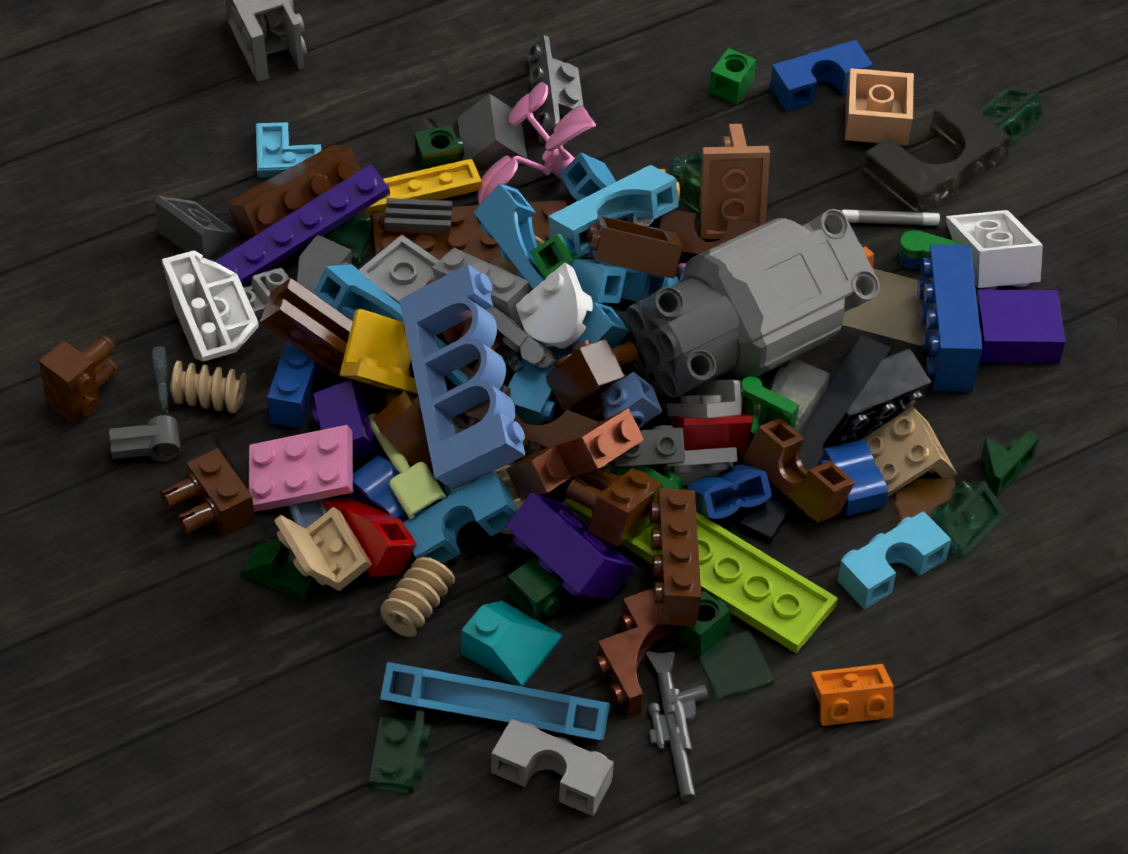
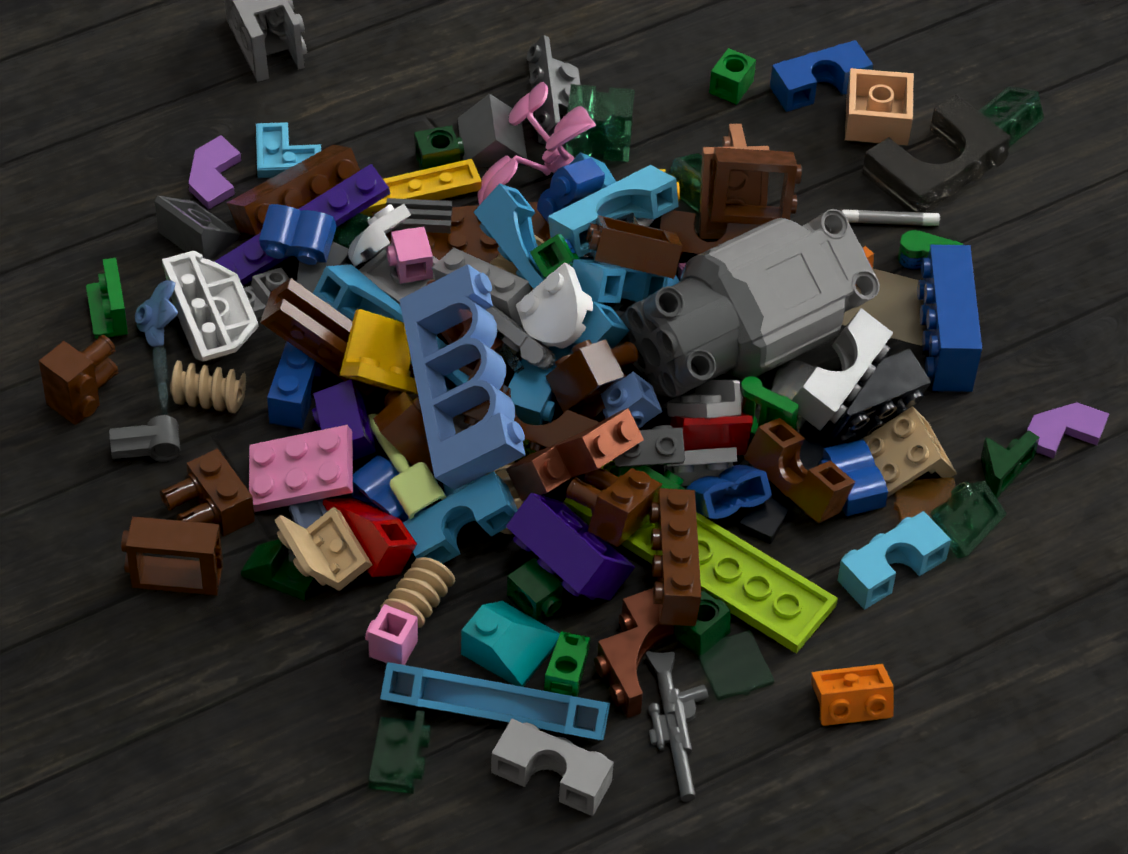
(107, 302): none -> green bracket
(156, 313): none -> medium blue plate
(174, 539): none -> reddish brown window
(205, 176): none -> medium lavender tile
(297, 234): none -> blue brick
(373, 238): none -> white slope
(392, 635): none -> bright pink brick
(410, 255): none -> bright pink brick
(567, 664): none -> green leg
(570, 185): none -> blue brick
(613, 122): none -> clear green brick
(751, 160): none -> reddish brown window
(826, 390): none -> arch
(1000, 248): white slope -> none
(1020, 326): dark purple brick -> none
(1073, 420): none -> medium lavender tile

